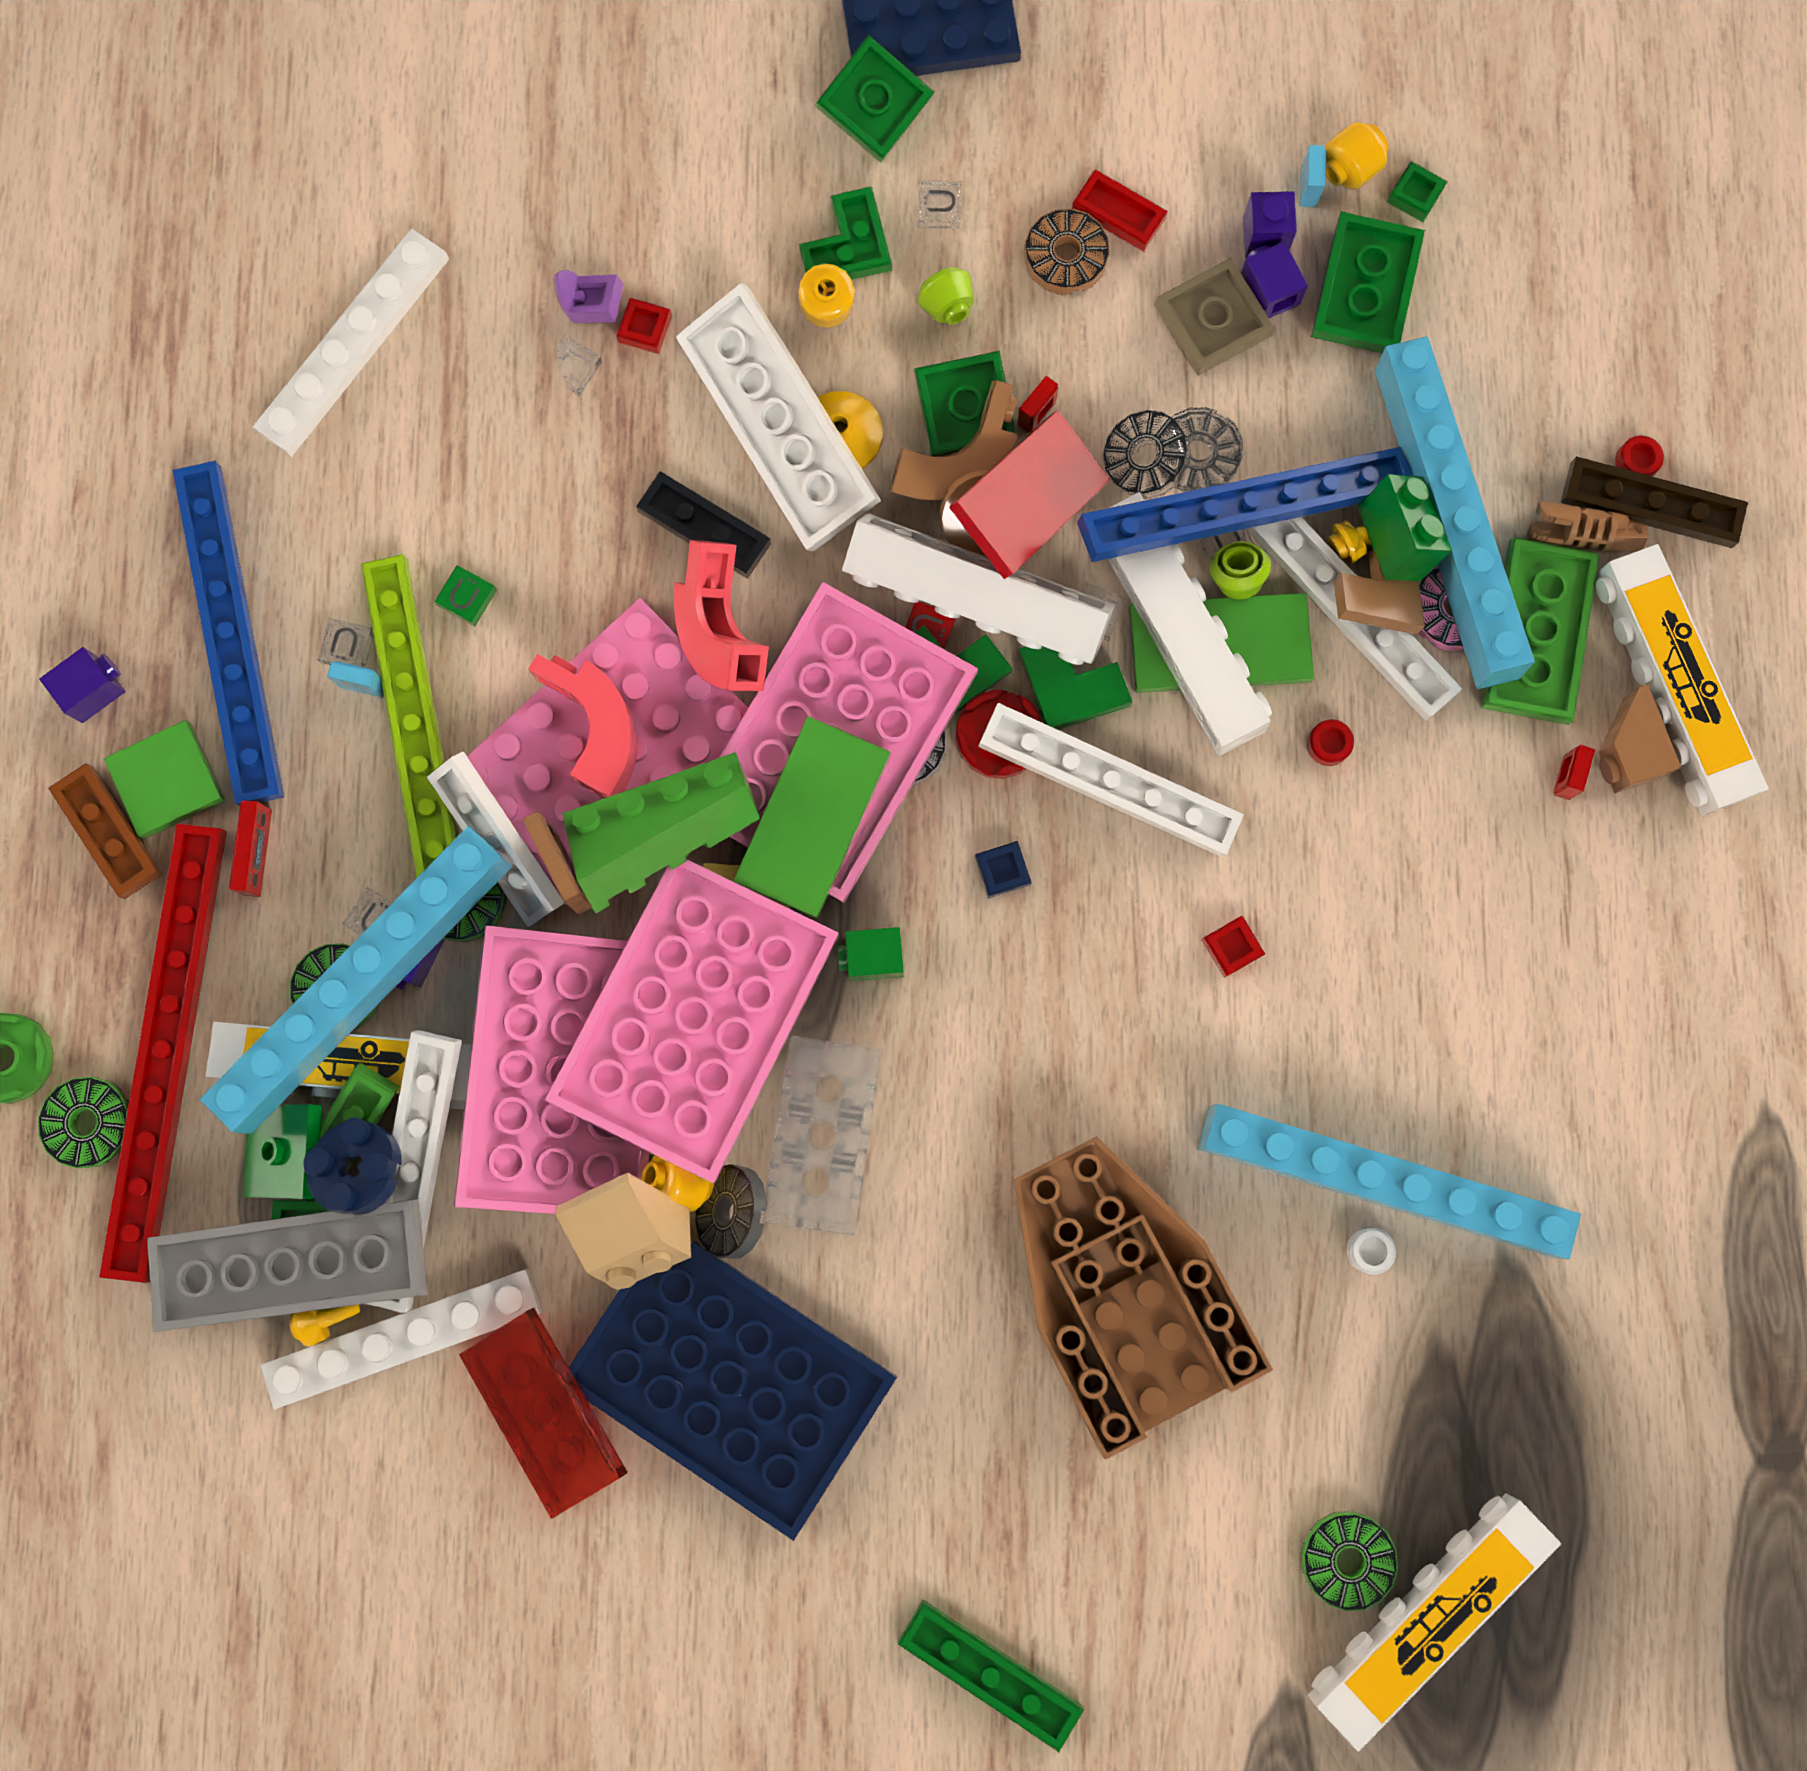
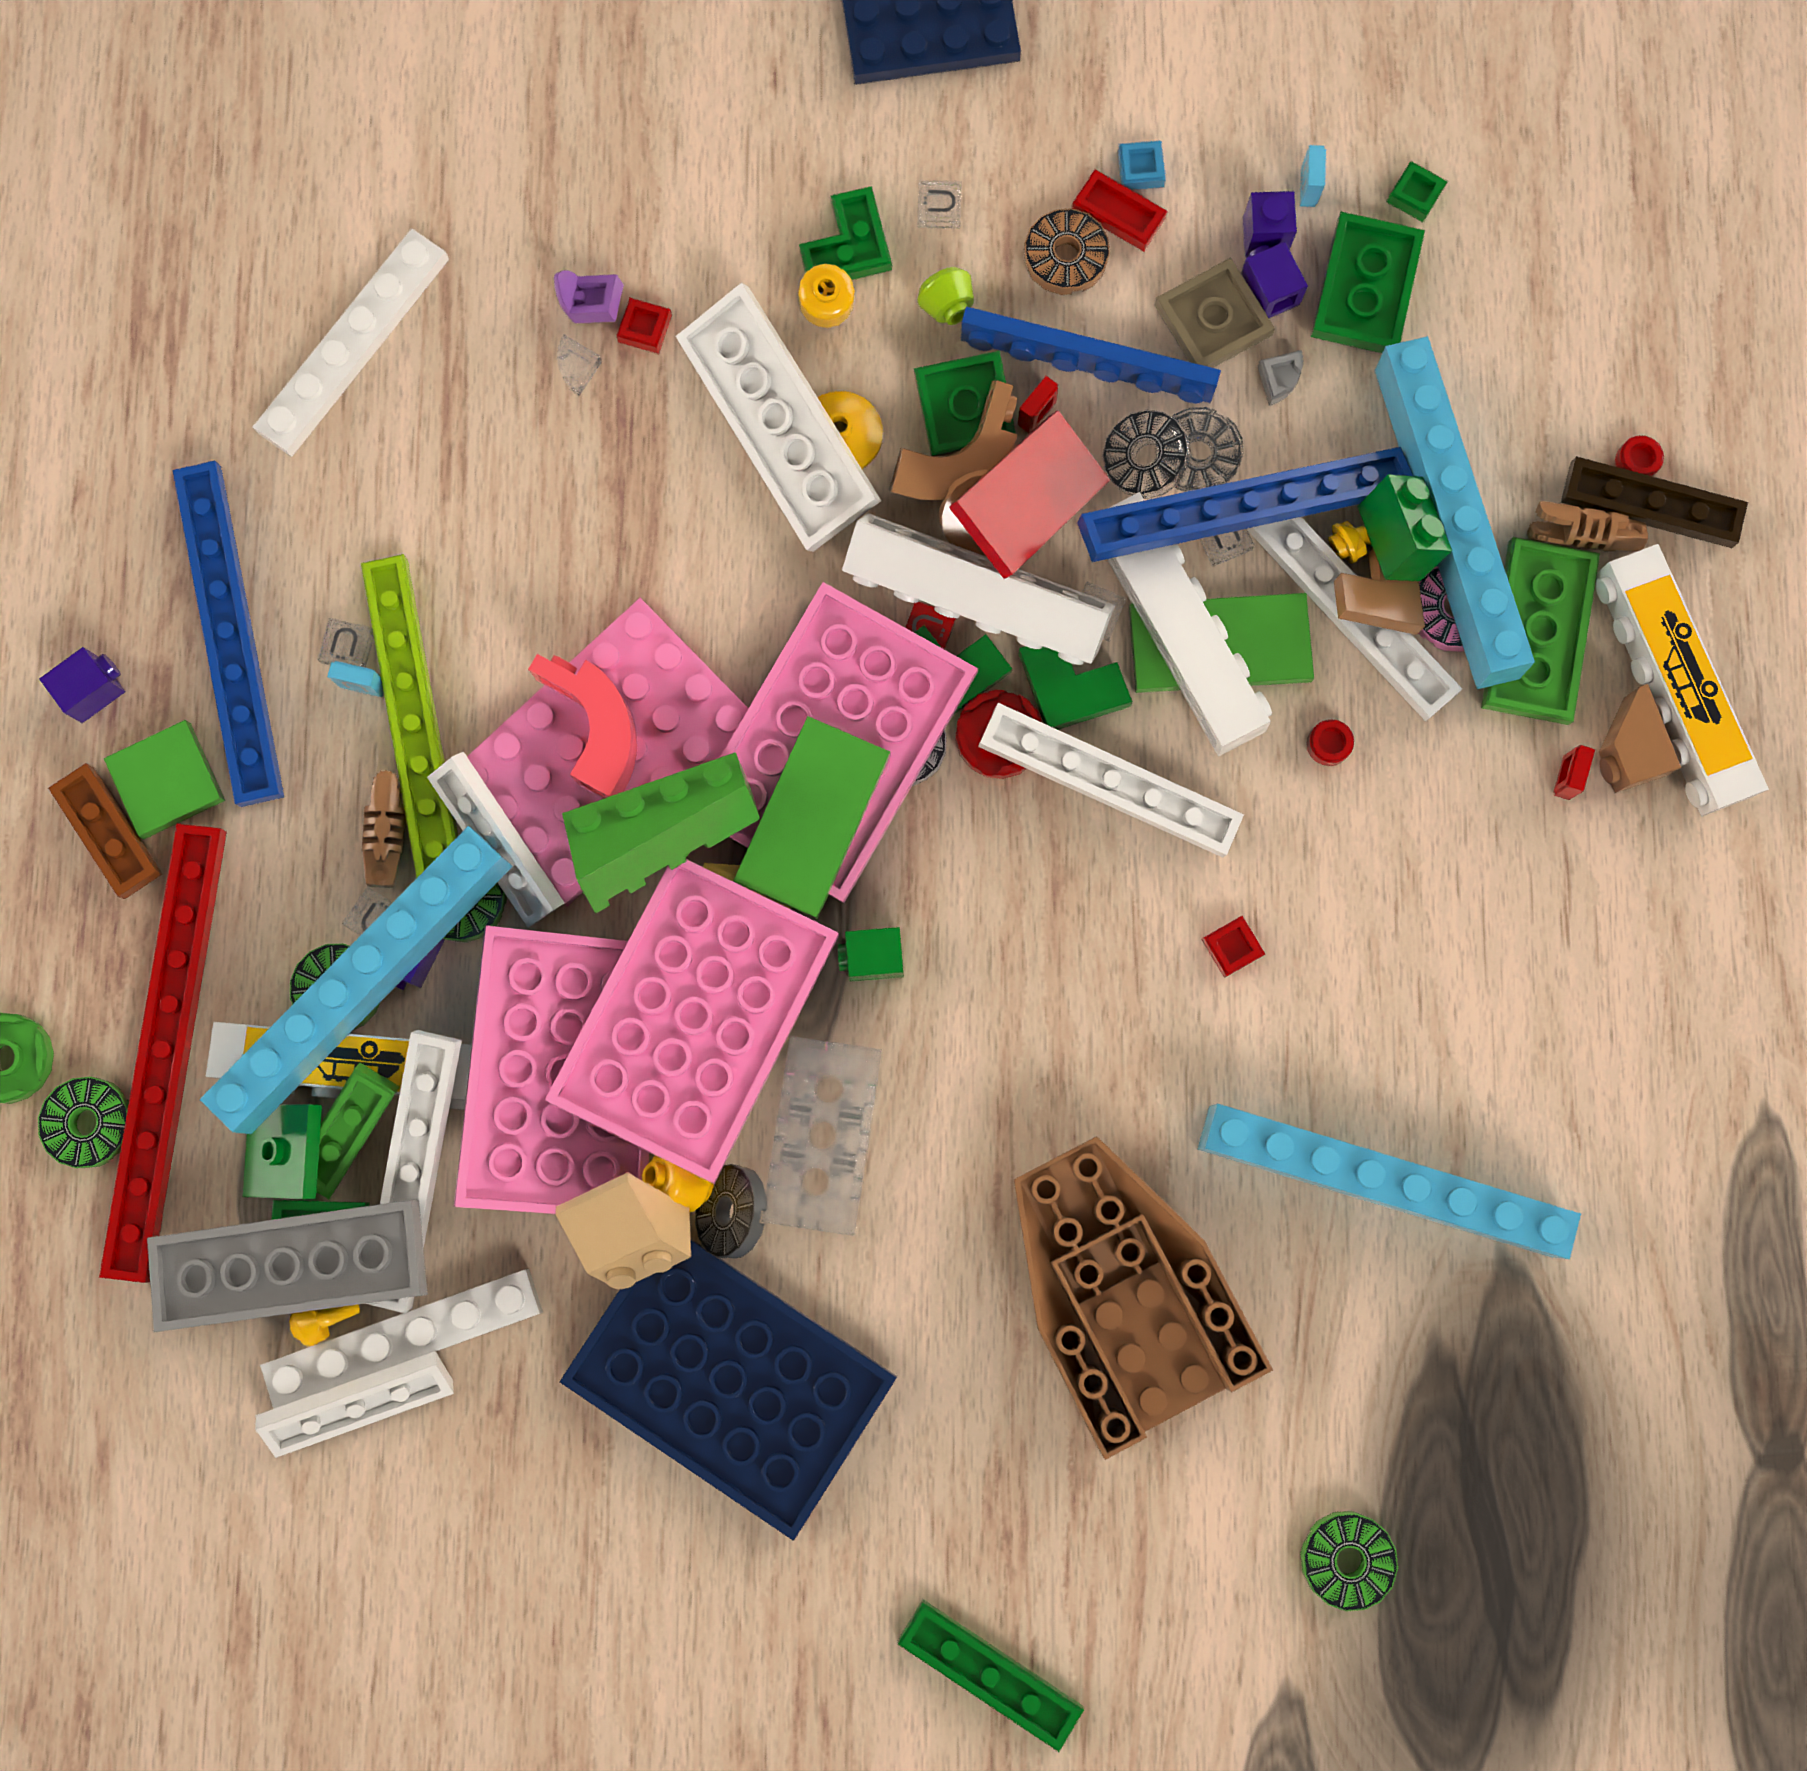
(250, 848): red tile -> none
(333, 1153): dark blue plate -> none
(354, 1404): none -> white plate
(383, 832): none -> medium nougat hinge
(465, 595): green tile -> none
(543, 1413): clear red tile -> none
(557, 861): medium nougat tile -> none
(698, 519): black plate -> none
(707, 623): coral arch -> none
(874, 98): green plate -> none
(1003, 869): dark blue tile -> none
(1078, 352): none -> blue plate
(1141, 165): none -> dark azure tile
(1240, 569): lime cone -> none
(1280, 375): none -> light grey tile
(1356, 155): yellow head -> none
(1371, 1251): white tile -> none
(1432, 1619): brick -> none

